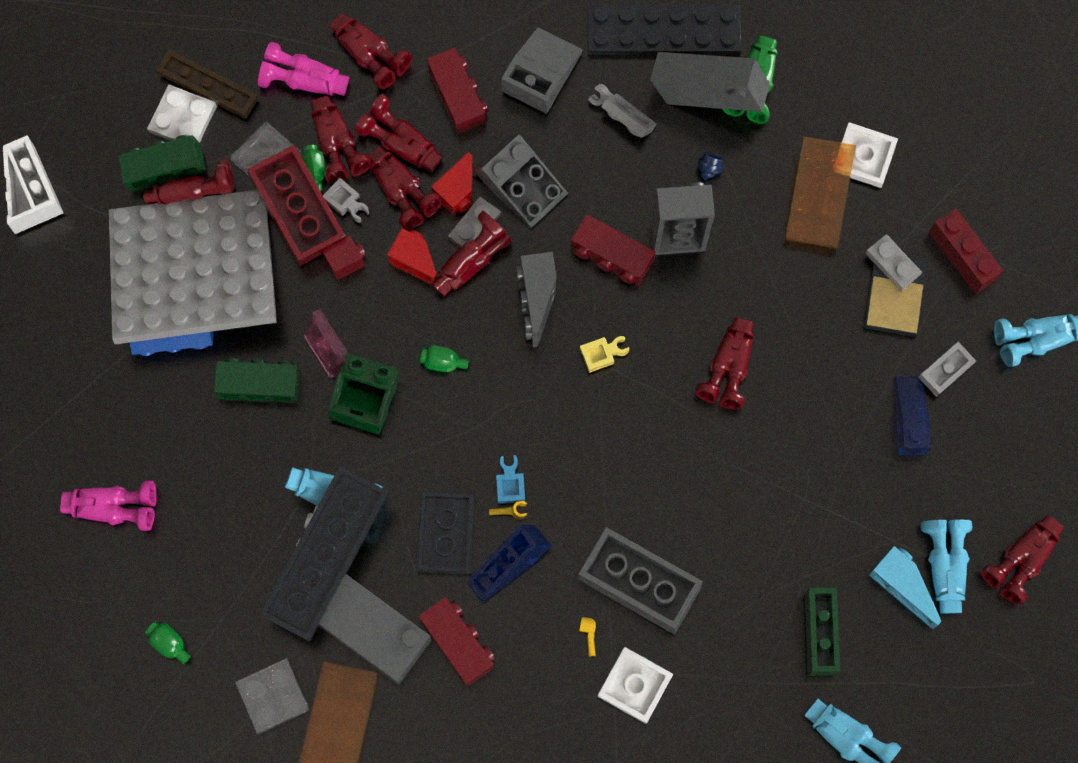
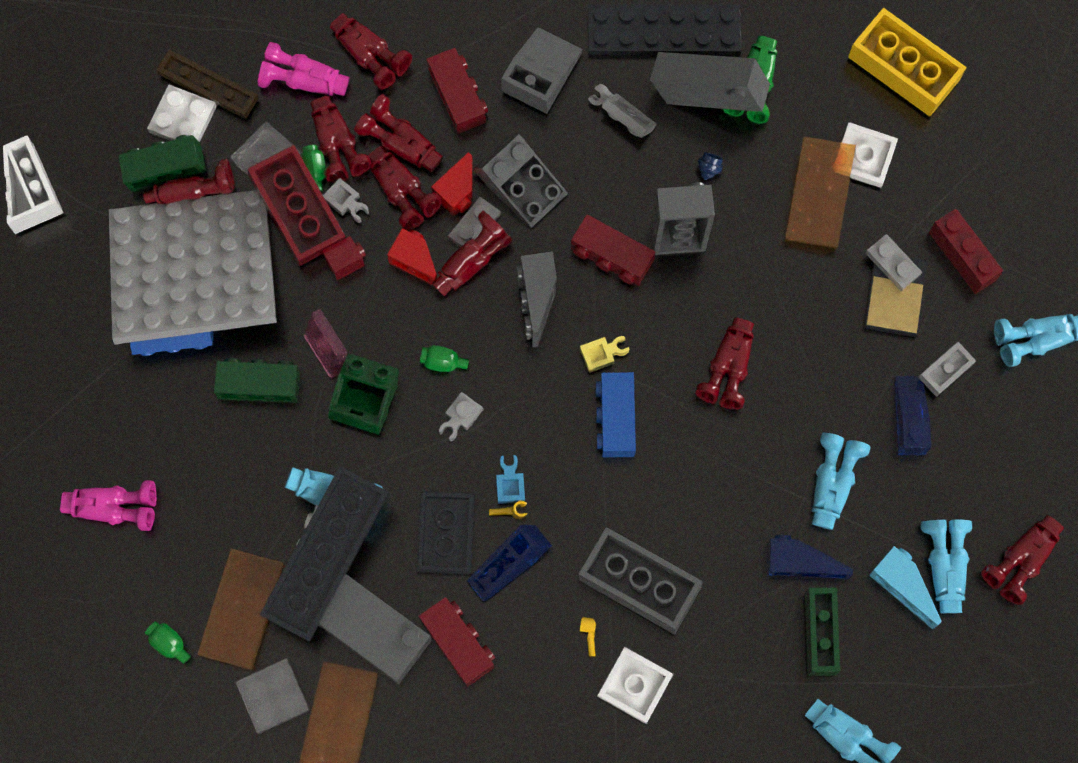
(234, 621): none -> clear orange plate
(461, 413): none -> light grey plate
(616, 414): none -> blue brick
(796, 559): none -> clear blue slope
(833, 486): none -> medium azure piece
(906, 62): none -> yellow brick

